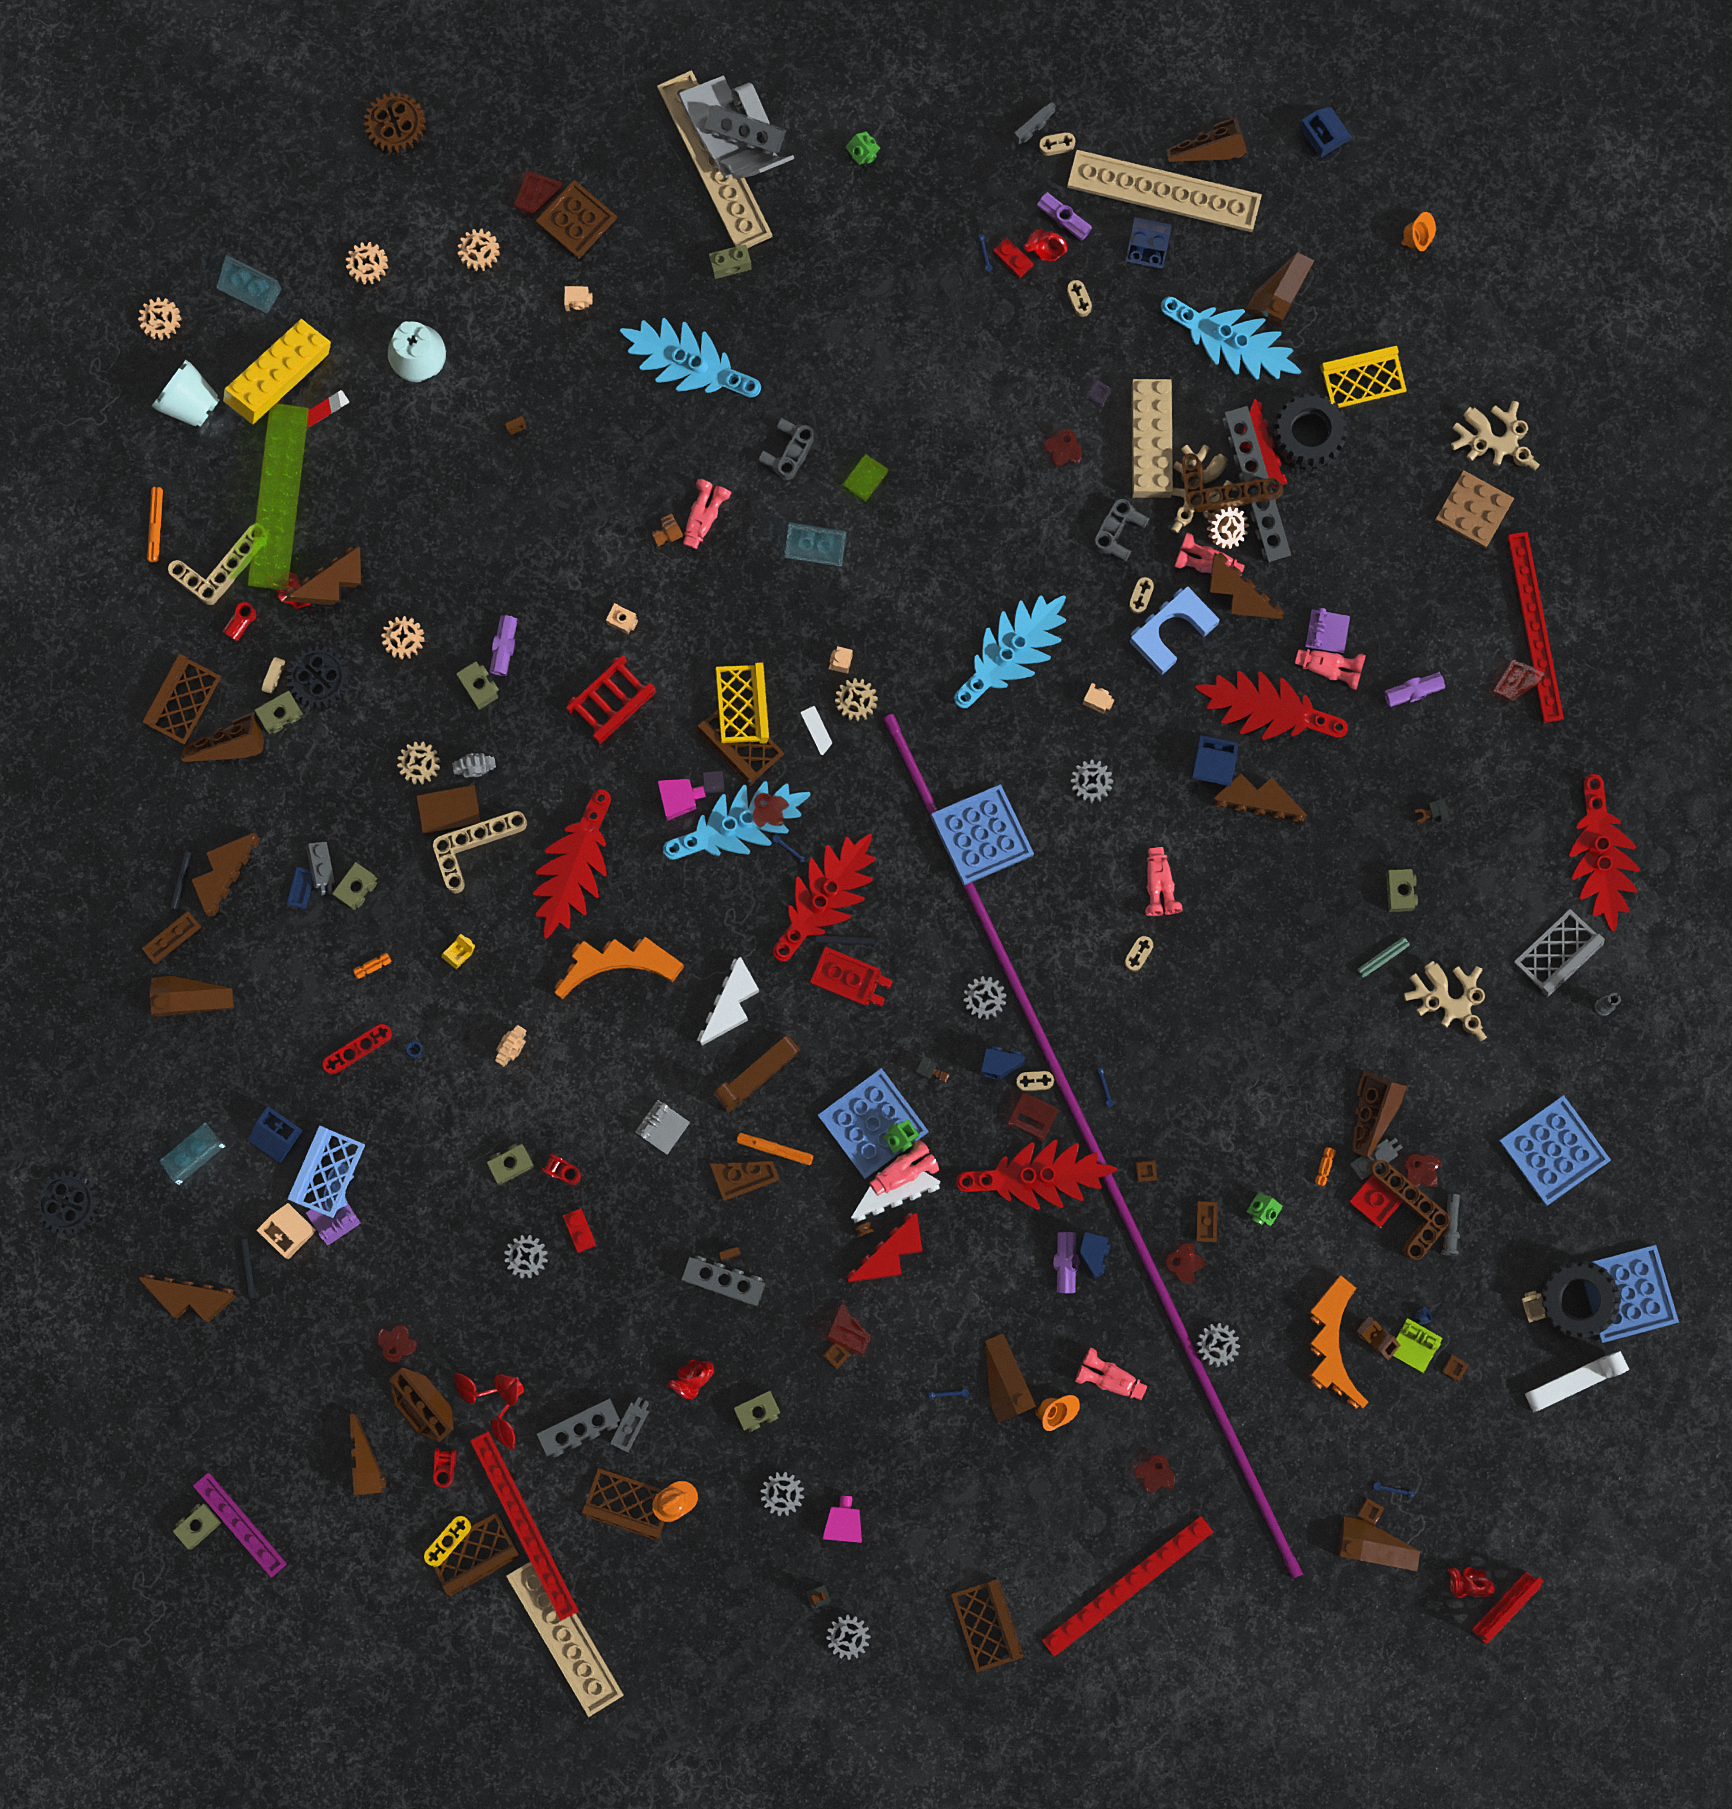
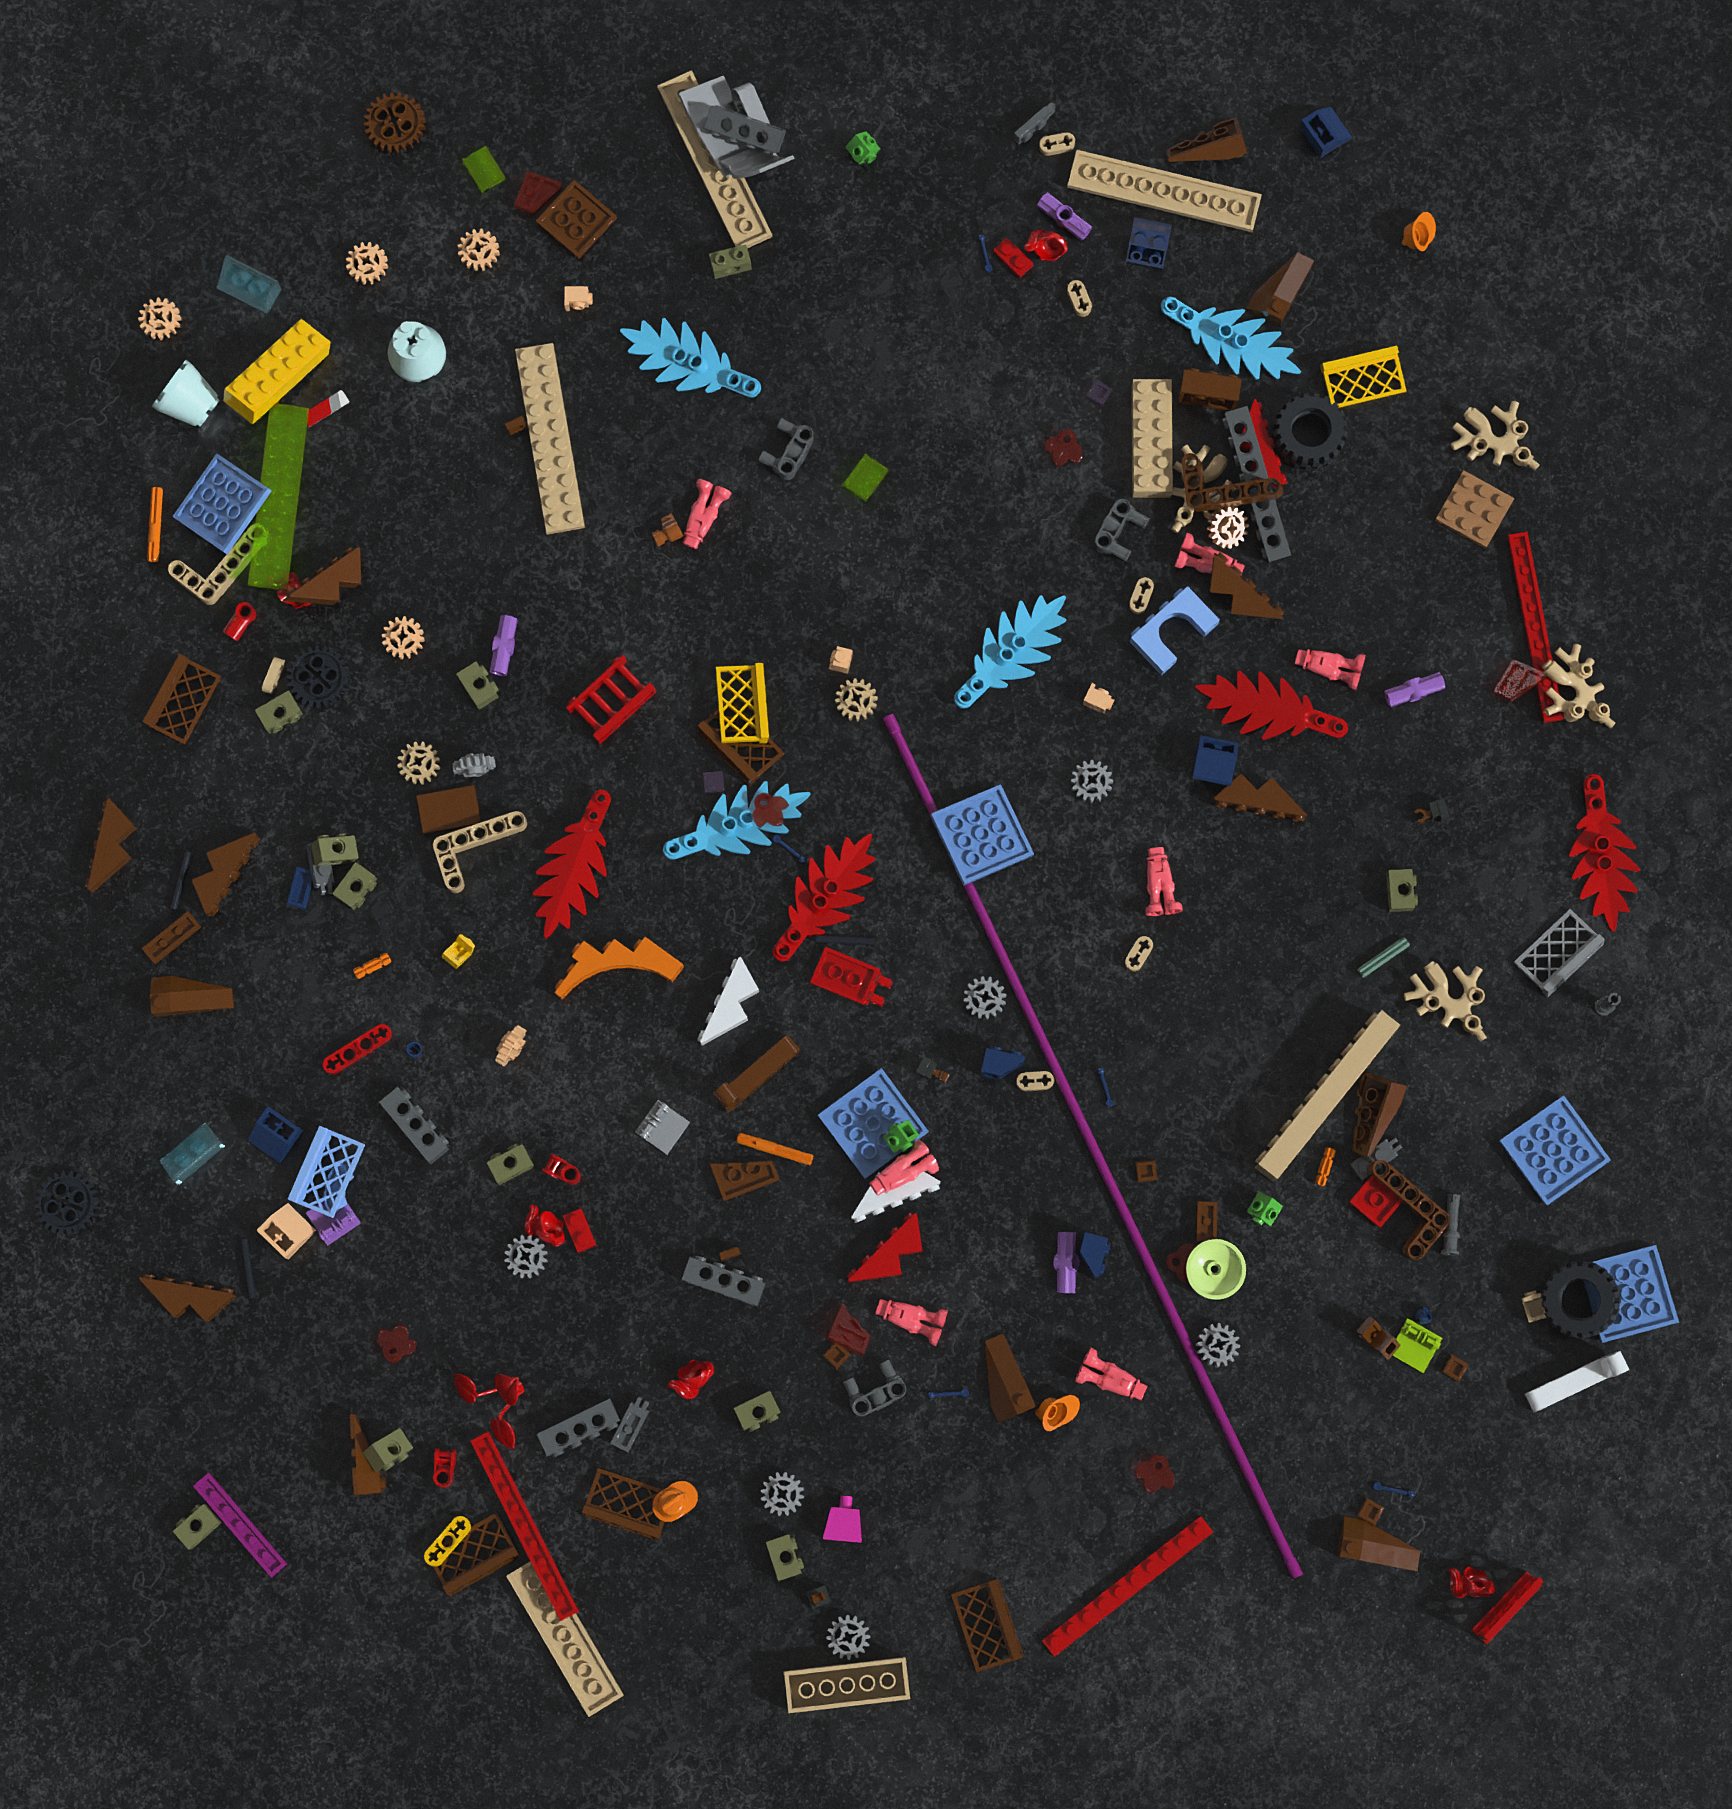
(108, 852): none -> reddish brown slope
(222, 503): none -> medium blue plate
(234, 742): reddish brown wedge -> none
(324, 854): none -> olive brick
(388, 1450): none -> olive brick
(392, 1103): none -> dark grey brick
(421, 1404): reddish brown wedge -> none
(483, 169): none -> clear neon green plate
(544, 1226): none -> red hair
(550, 438): none -> tan plate
(624, 626): light nougat brick -> none
(679, 796): dark pink torso -> none
(775, 1548): none -> olive brick
(815, 544): clear light blue slope -> none
(817, 729): white sticker -> none
(847, 1685): none -> tan brick
(863, 1229): reddish brown bush -> none
(878, 1397): none -> dark grey piece
(909, 1318): none -> coral piece
(1036, 1110): clear red plate -> none
(1040, 1176): red plant -> none
(1209, 390): none -> reddish brown brick
(1230, 1268): none -> yellowish green dish
(1324, 1099): none -> tan brick
(1327, 631): medium lavender hinge -> none
(1330, 1370): orange arch -> none
(1425, 1172): clear red plate -> none
(1576, 678): none -> tan plant

